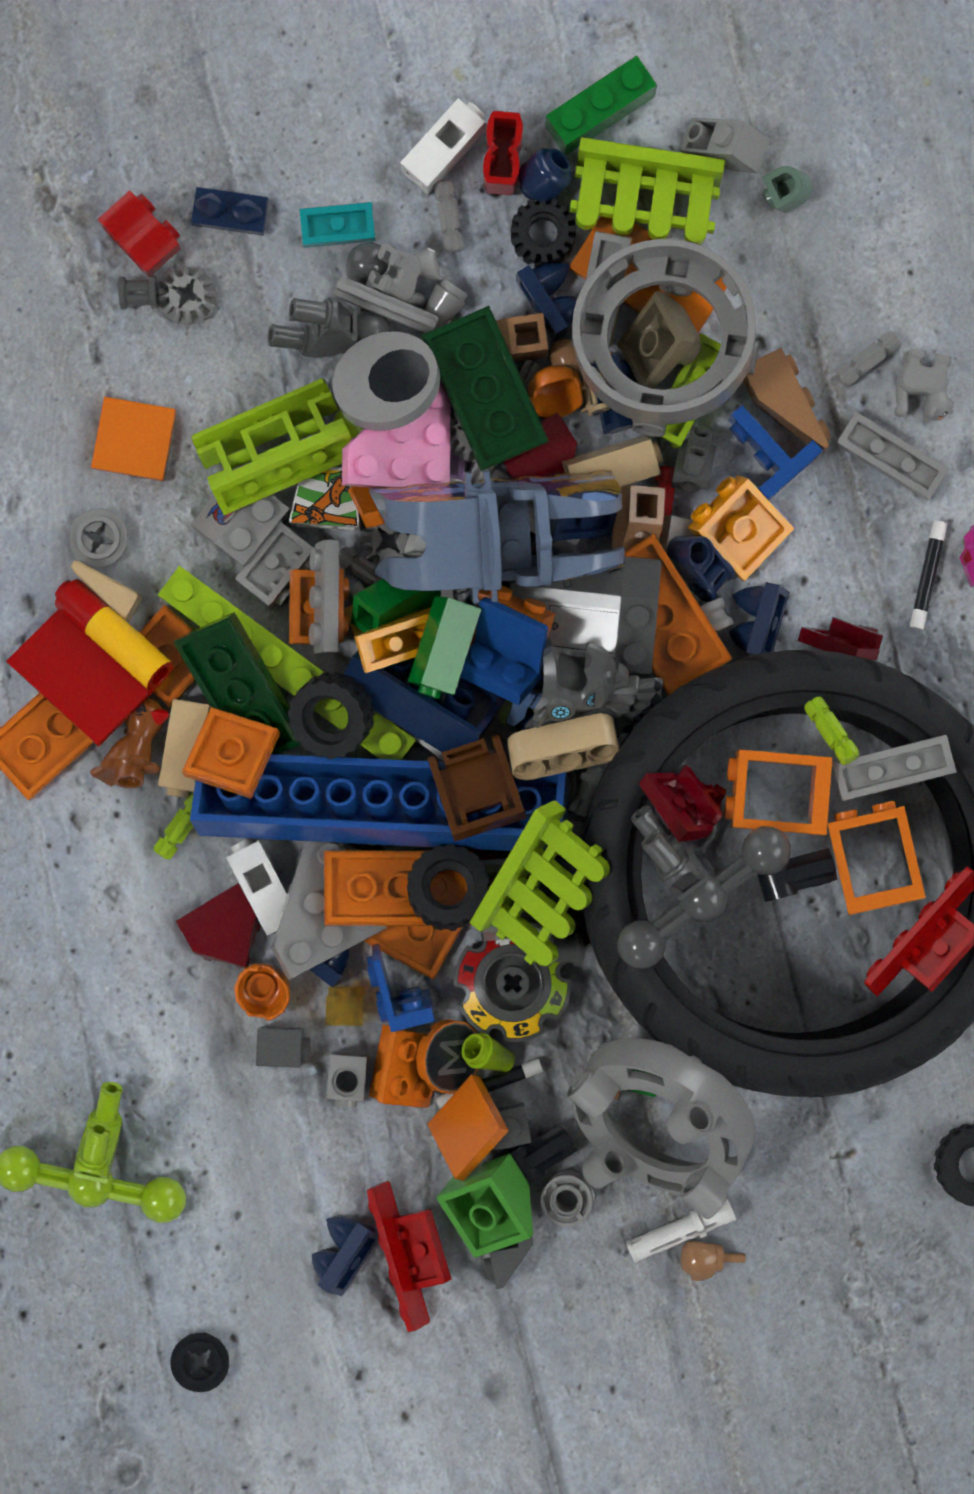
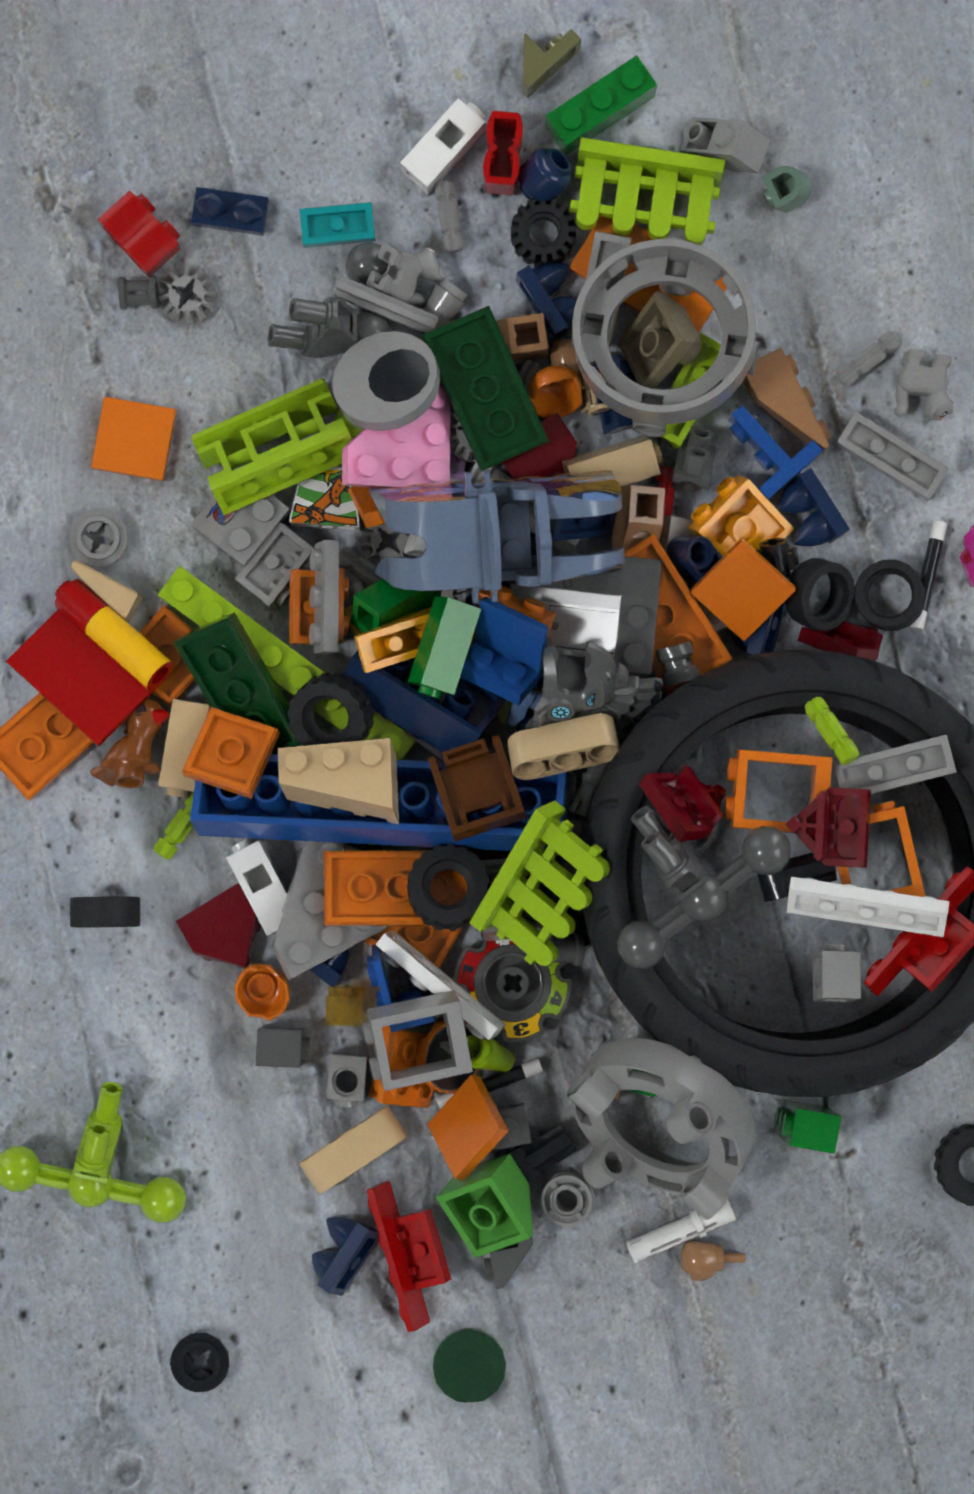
(105, 911): none -> black tyre
(343, 776): none -> tan wedge
(353, 1149): none -> tan beam
(428, 976): none -> white plate
(442, 1003): none -> light grey window
(469, 1365): none -> clear green tile
(541, 66): none -> olive slope
(677, 663): none -> dark grey wheel
(743, 589): none -> orange tile
(779, 554): none -> black gear
(808, 1126): none -> green brick
(824, 521): none -> dark blue tile
(836, 826): none -> dark red slope
(836, 975): none -> light grey brick
(840, 597): none -> black tyre
(867, 906): none -> white plate
(880, 569): none -> black tyre

